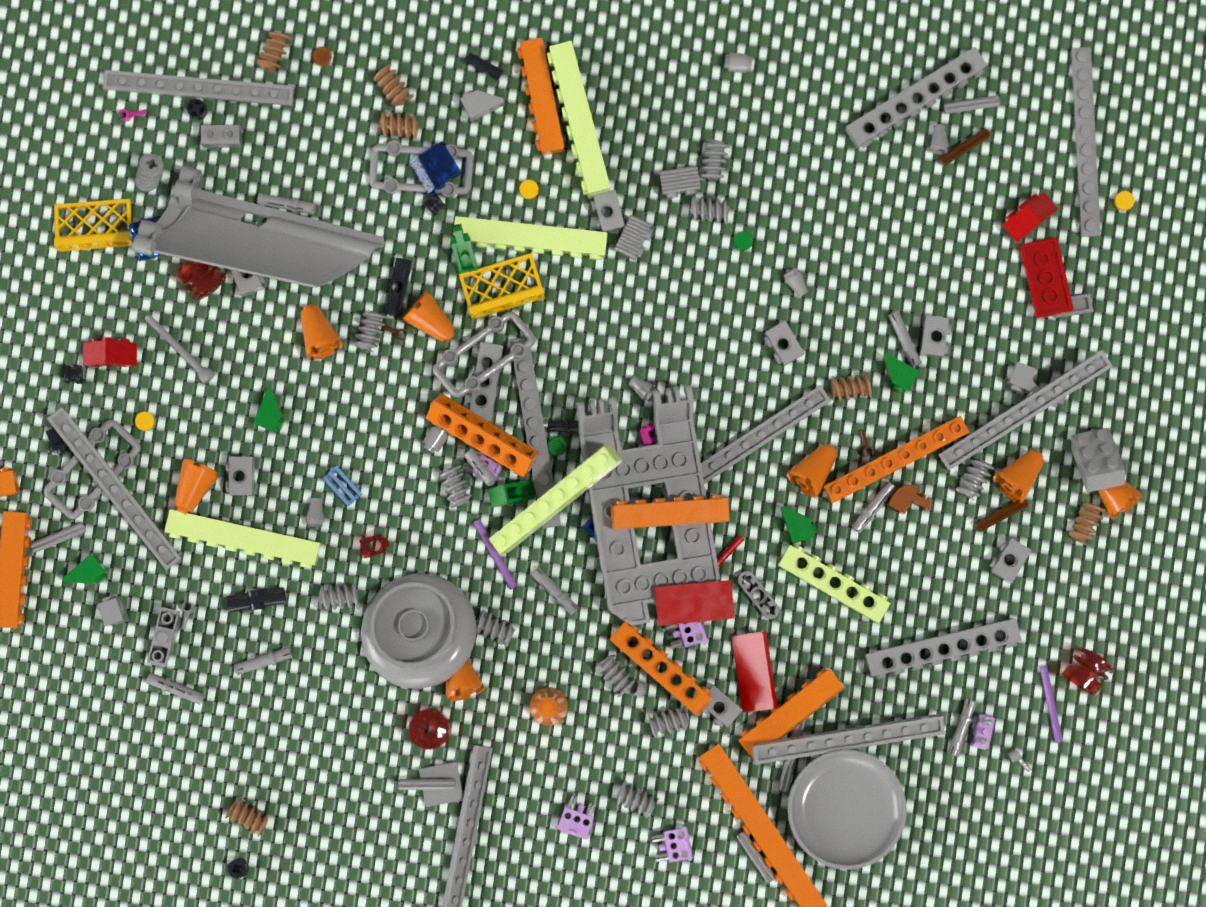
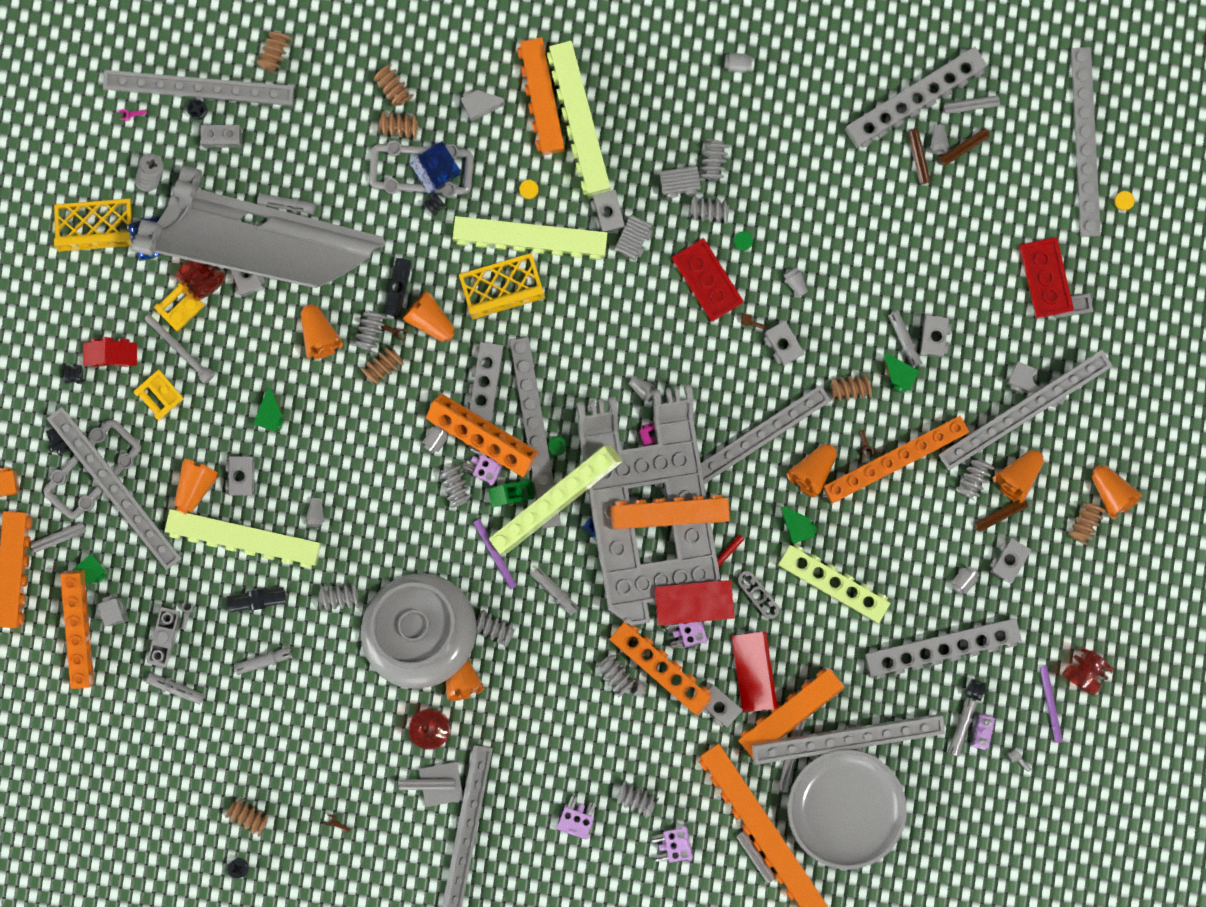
(77, 629): none -> orange brick
(145, 421): yellow tile -> none
(163, 390): none -> yellow plate
(183, 311): none -> yellow plate
(322, 56): dark orange tile -> none
(331, 474): medium blue tile -> none
(337, 824): none -> reddish brown hand
(366, 542): clear red brick -> none
(383, 365): none -> medium nougat piece
(463, 250): green hinge -> none
(473, 383): light grey bar -> none
(480, 467): light grey pin -> none
(484, 66): black pin -> none
(548, 706): orange cone -> none
(563, 426): black pin -> none
(670, 721): light grey piece -> none
(707, 280): none -> red tile
(746, 320): none -> reddish brown hand
(877, 502): light grey pin -> none
(905, 495): dark orange brick -> none
(919, 156): none -> reddish brown axle
(965, 580): none -> light grey brick
(975, 689): none -> black wheel
(1031, 214): red brick -> none
(1098, 459): light grey brick -> none

